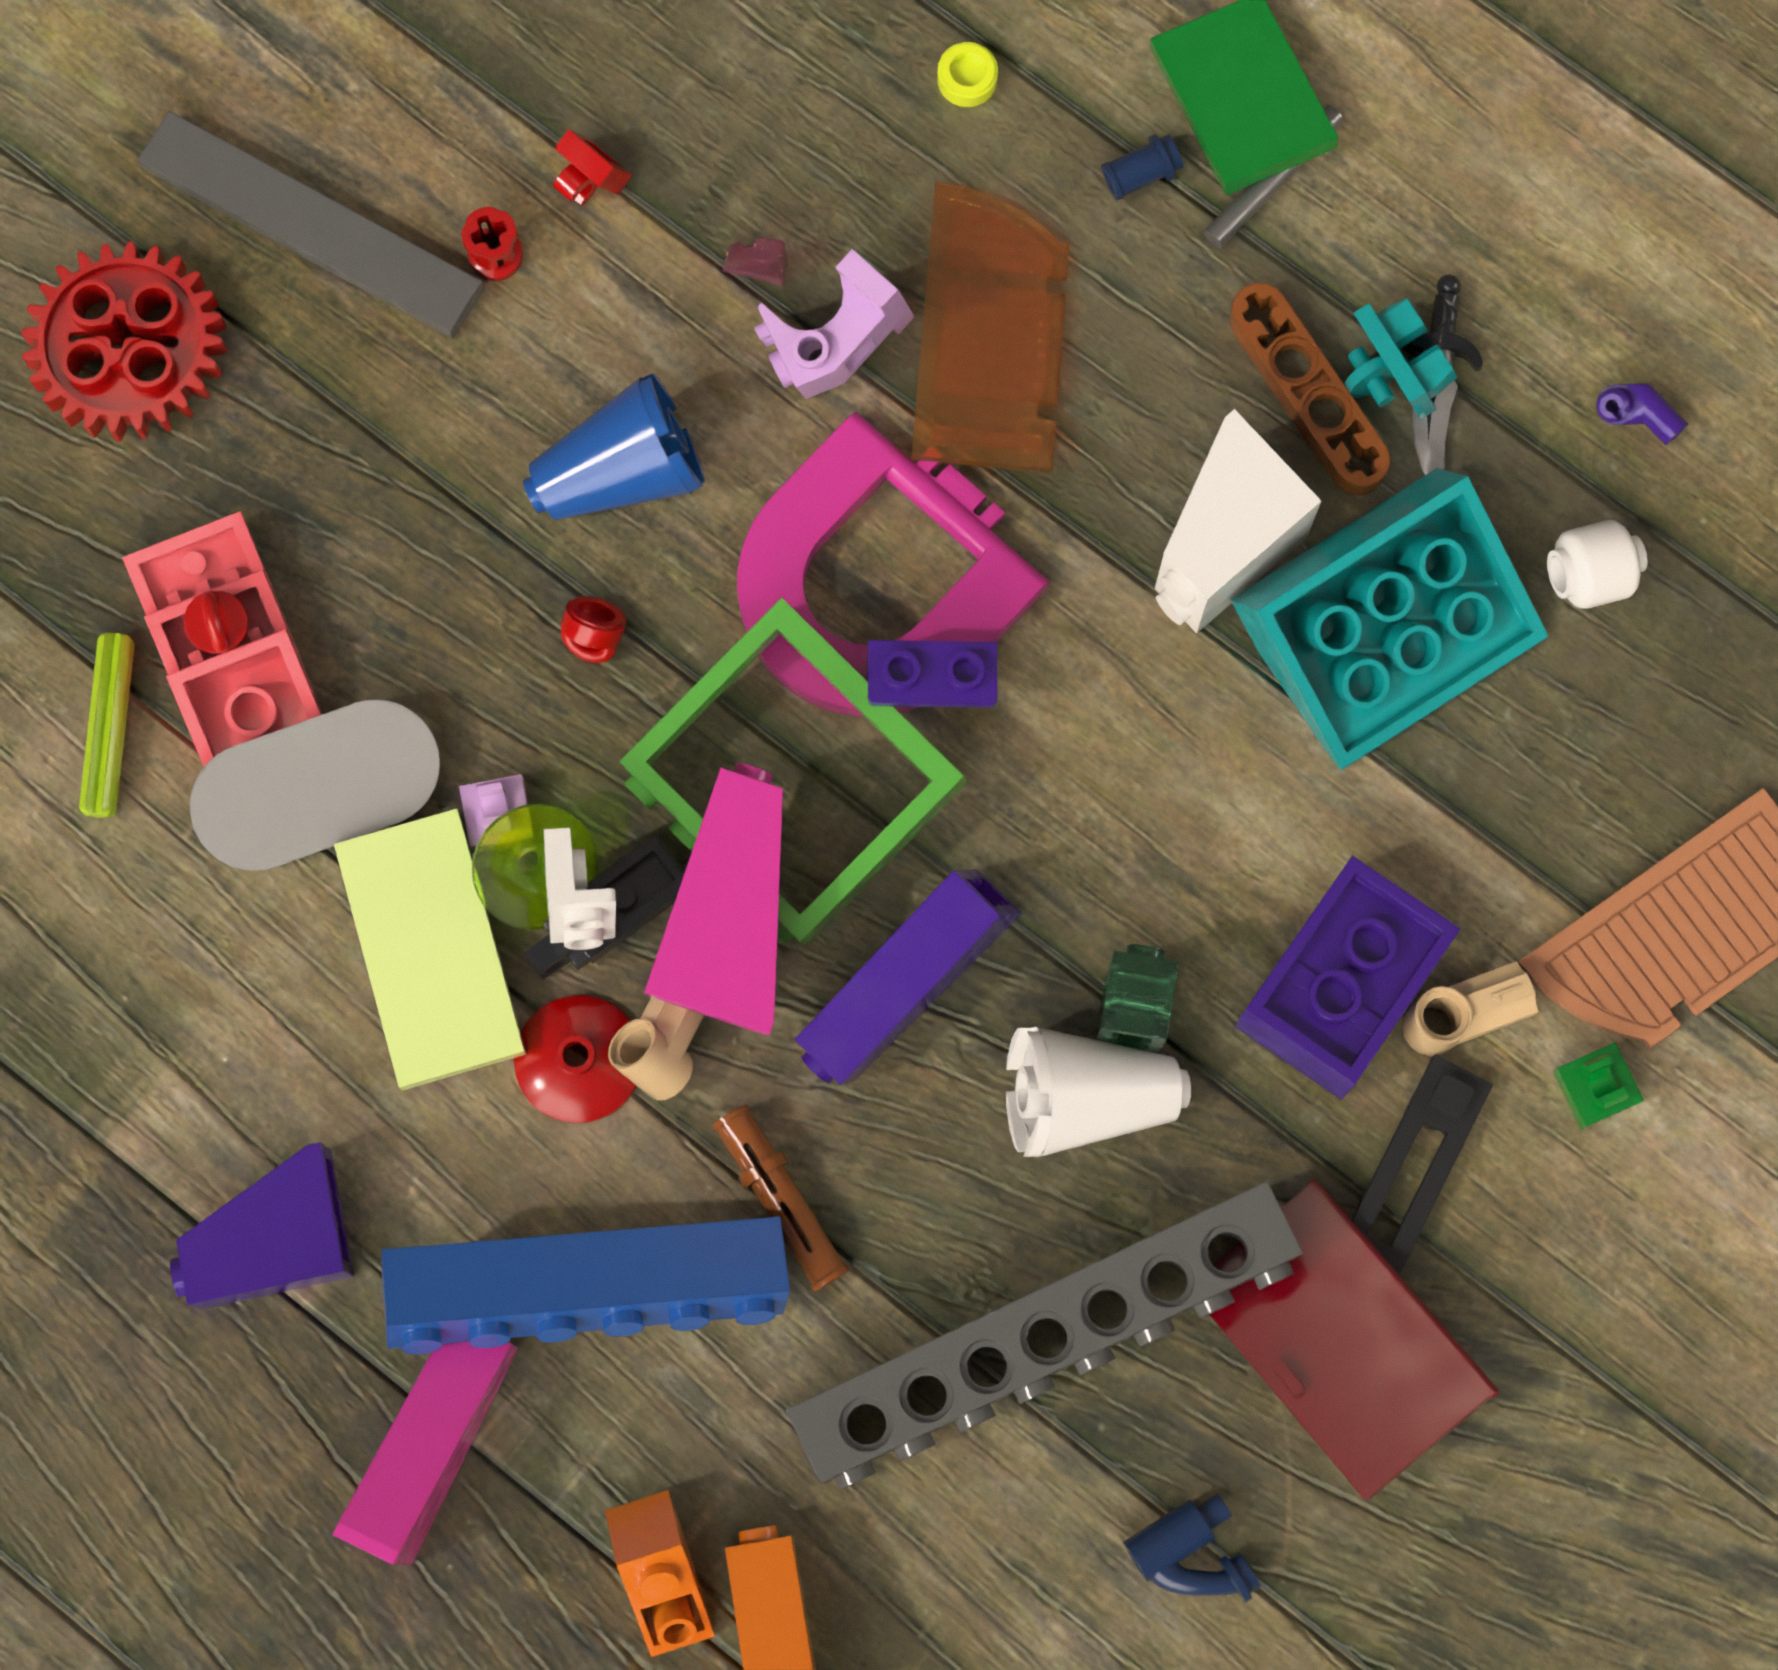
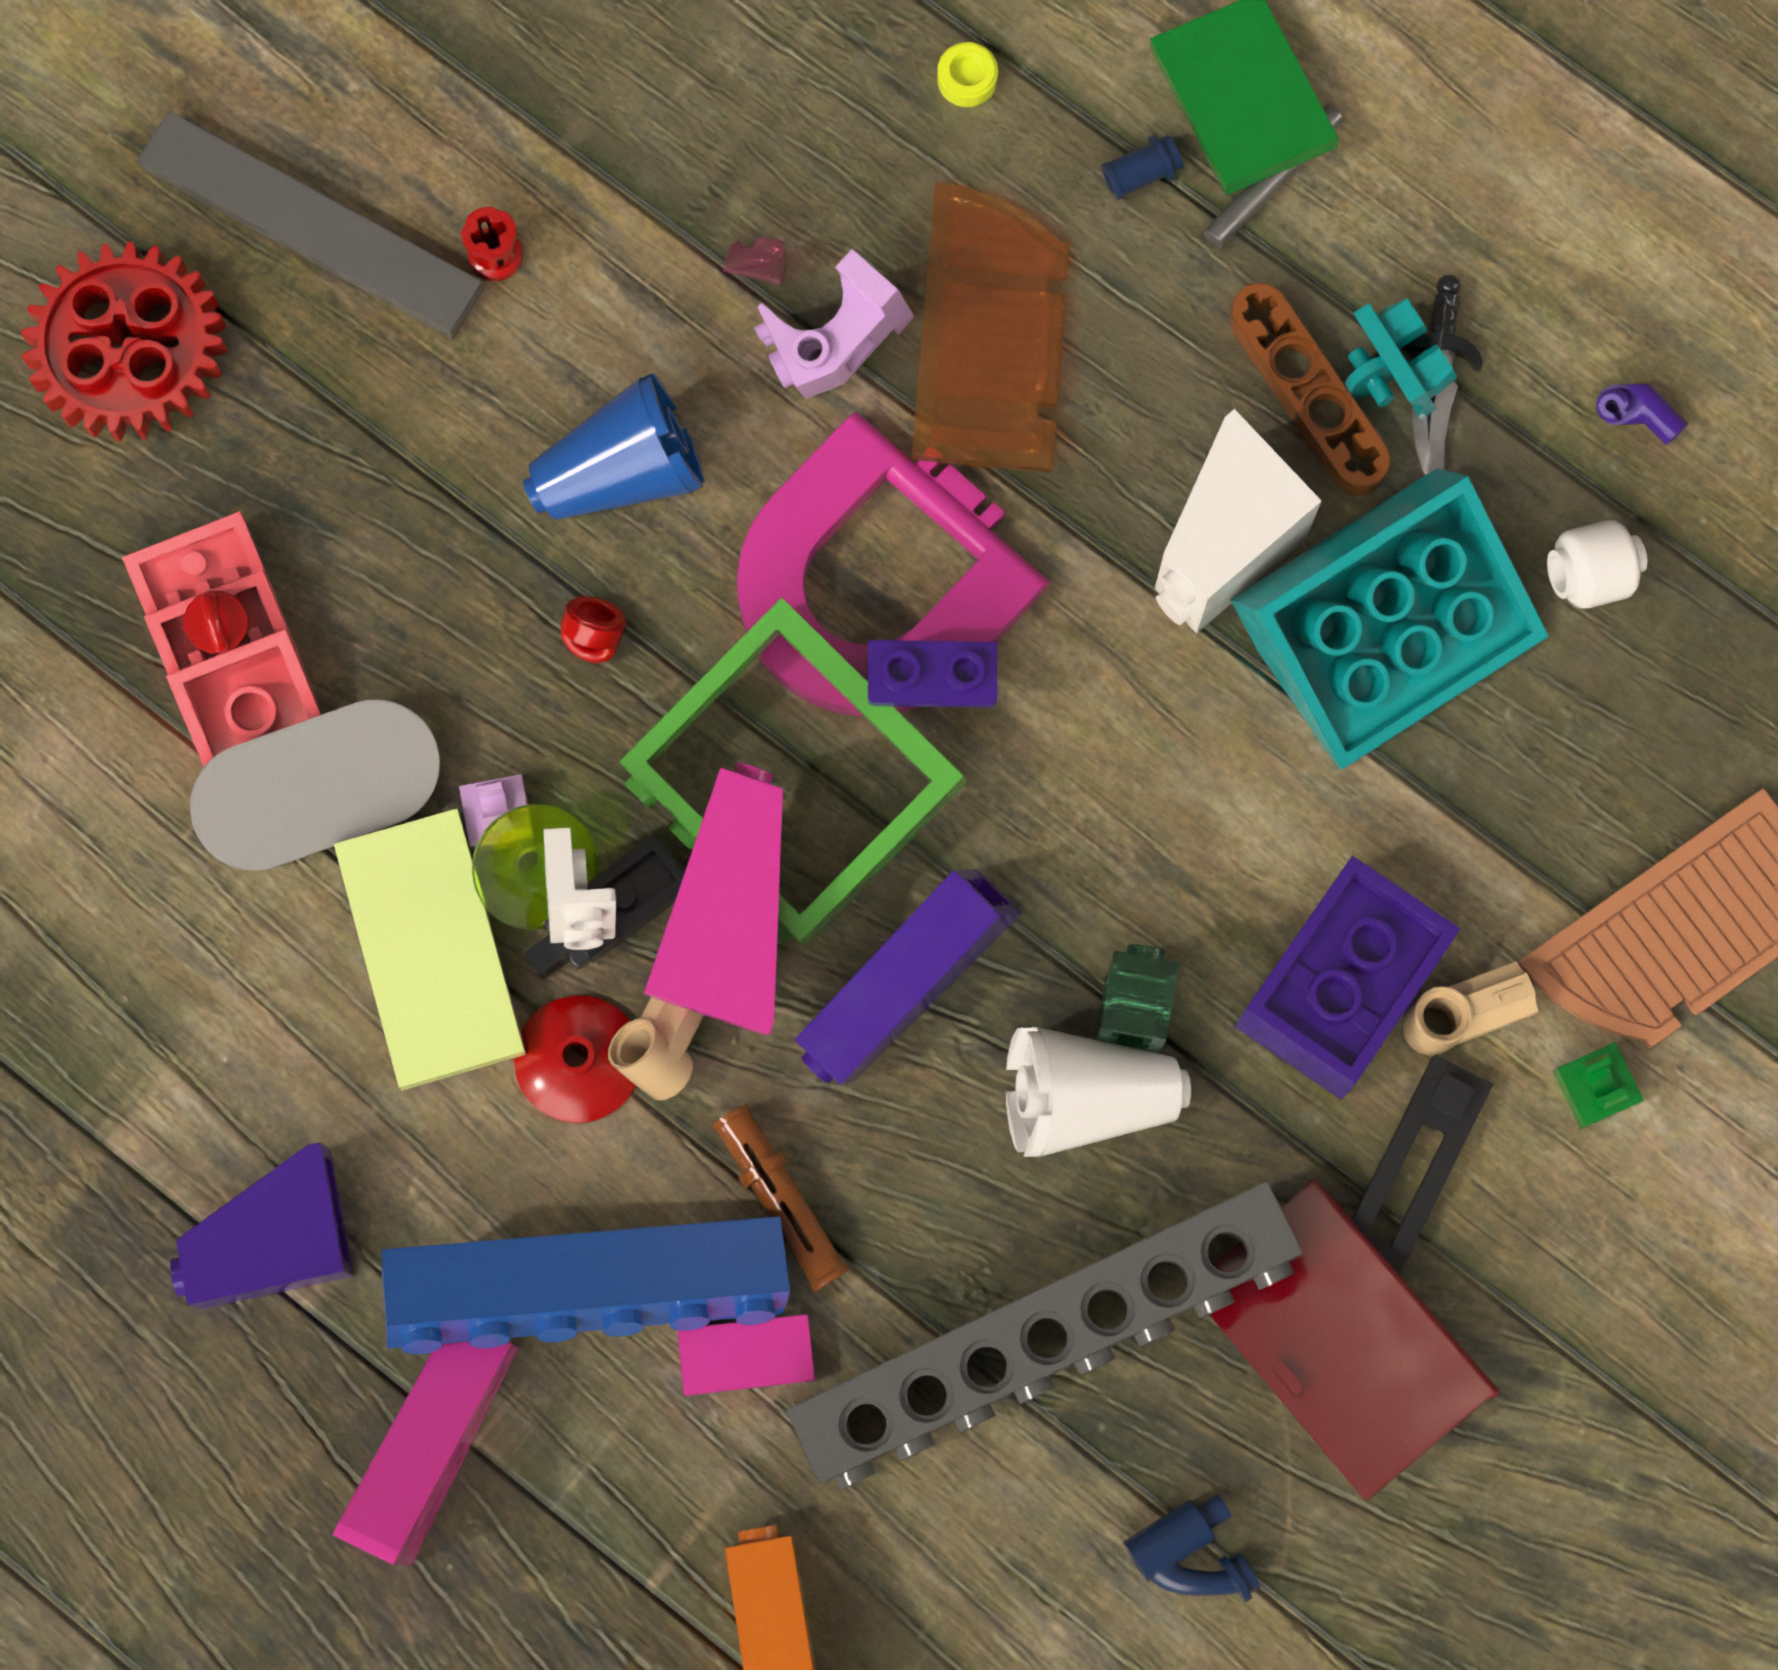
(106, 725): lime axle -> none
(588, 169): red tile -> none
(658, 1573): orange slope -> none
(746, 1356): none -> dark pink tile

